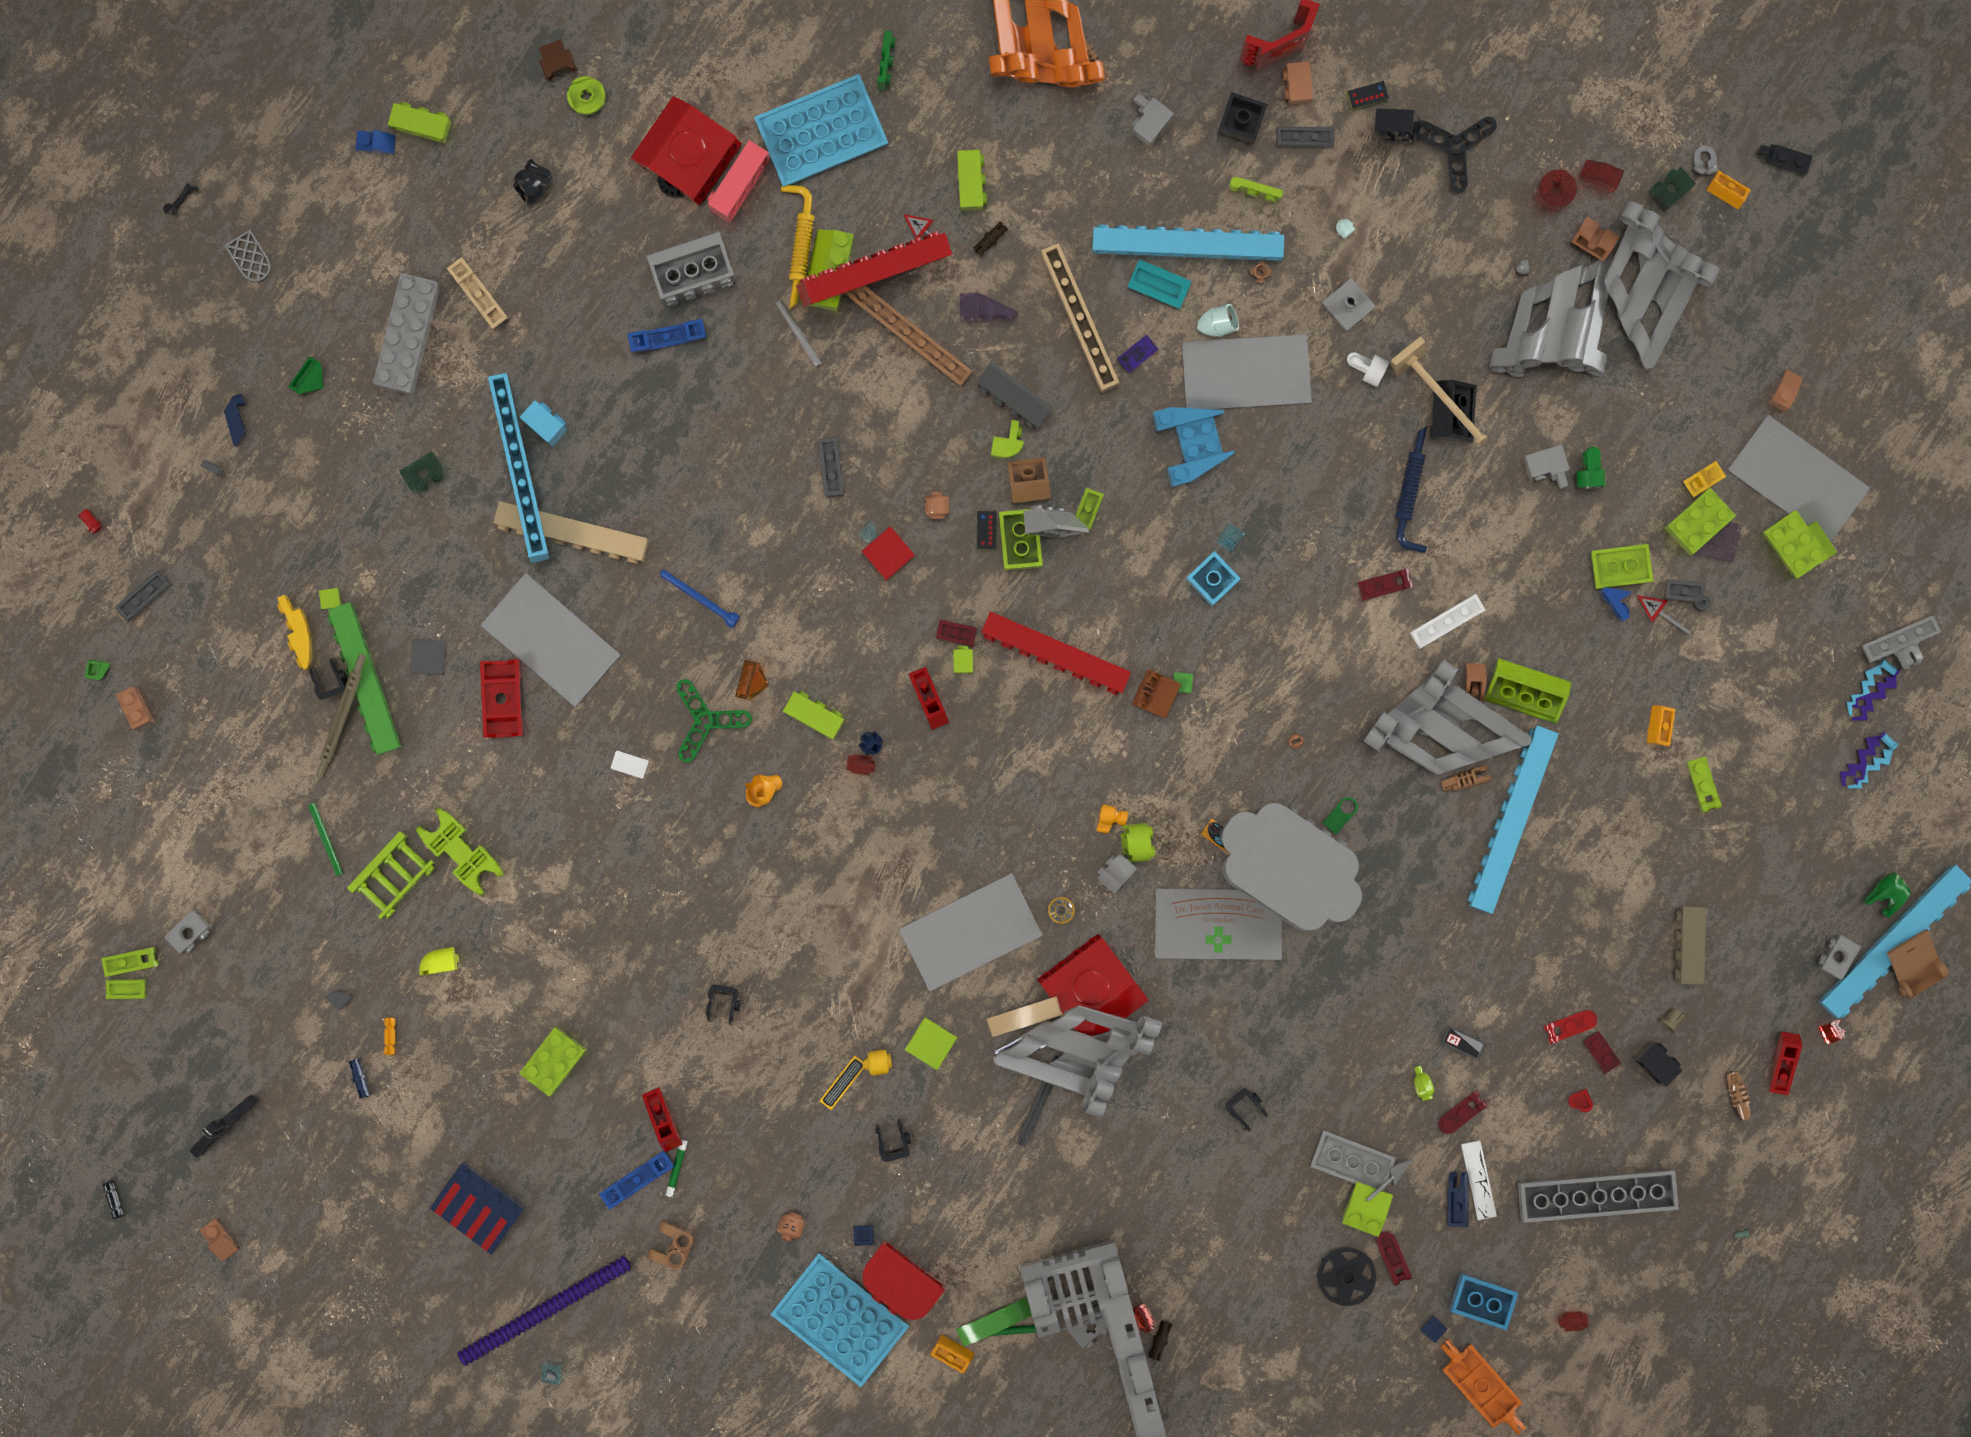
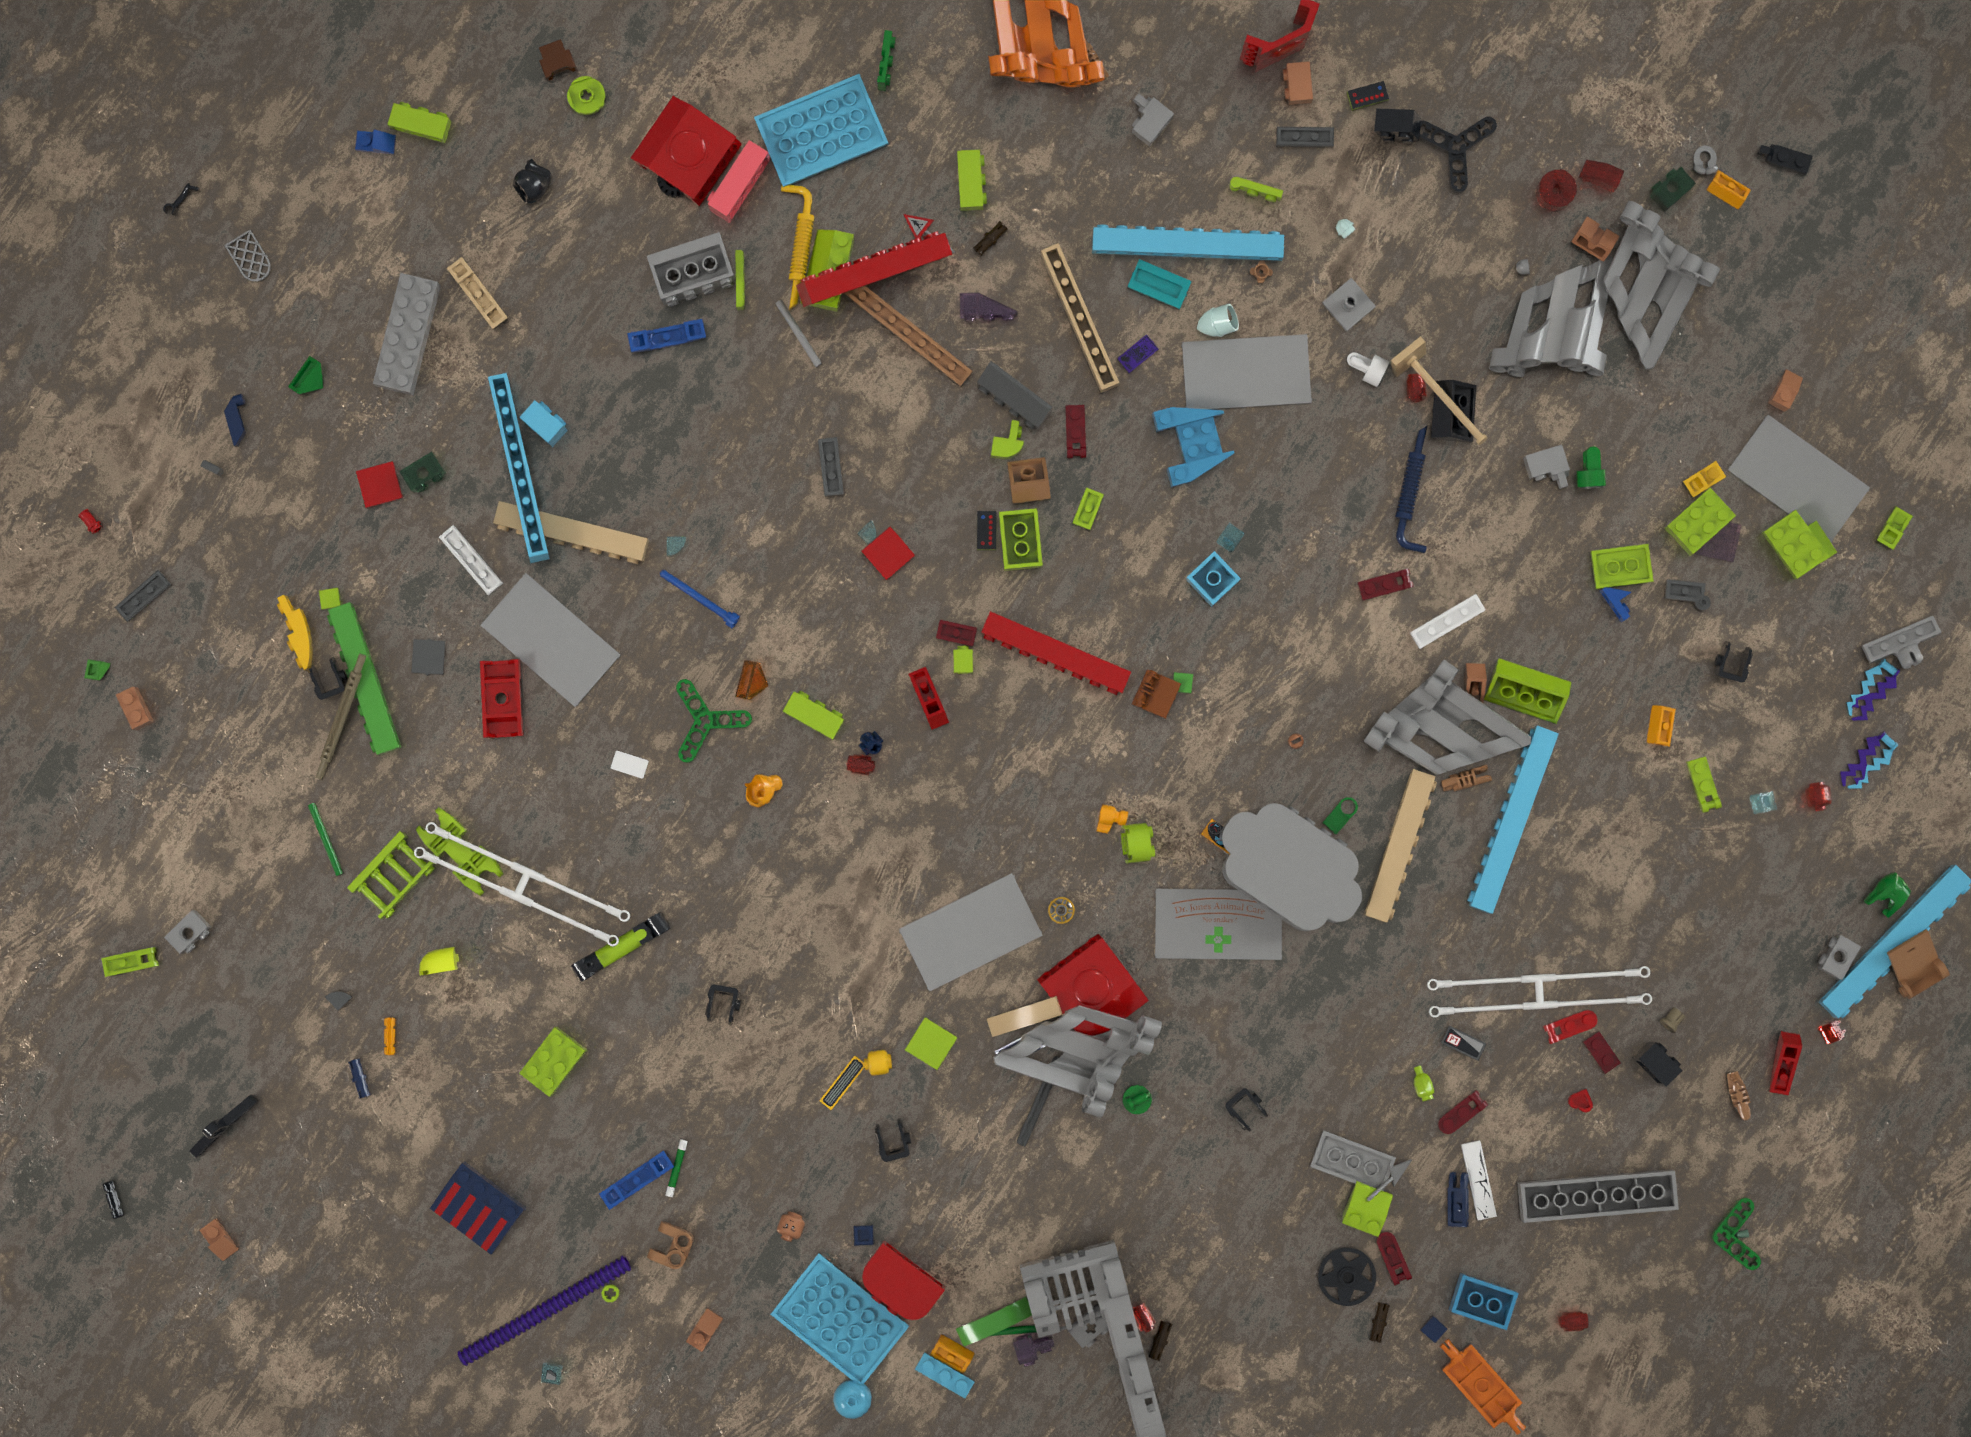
(126, 989): lime tile -> none
(379, 484): none -> red tile
(471, 560): none -> white tile
(517, 894): none -> white bar
(606, 1288): none -> lime bush
(627, 943): none -> piece
(661, 1120): red slope -> none
(675, 544): none -> clear light blue tile
(704, 1329): none -> nougat slope
(740, 280): none -> lime tile
(852, 1399): none -> medium azure cylinder
(937, 505): nougat head -> none
(944, 1375): none -> medium azure plate
(1027, 1348): none -> clear purple brick
(1052, 522): light grey slope -> none
(1075, 430): none -> dark red plate
(1116, 872): light grey brick -> none
(1136, 1099): none -> green piece
(1242, 118): black brick -> none
(1379, 1322): none -> dark brown pin
(1399, 846): none -> tan brick
(1415, 388): none -> clear red brick
(1540, 1003): none -> white bar
(1654, 606): piece -> none
(1691, 945): dark tan brick -> none
(1721, 659): none -> black piece
(1731, 1231): none -> green beam
(1763, 802): none -> clear light blue slope
(1818, 796): none -> clear red head
(1894, 527): none -> lime slope

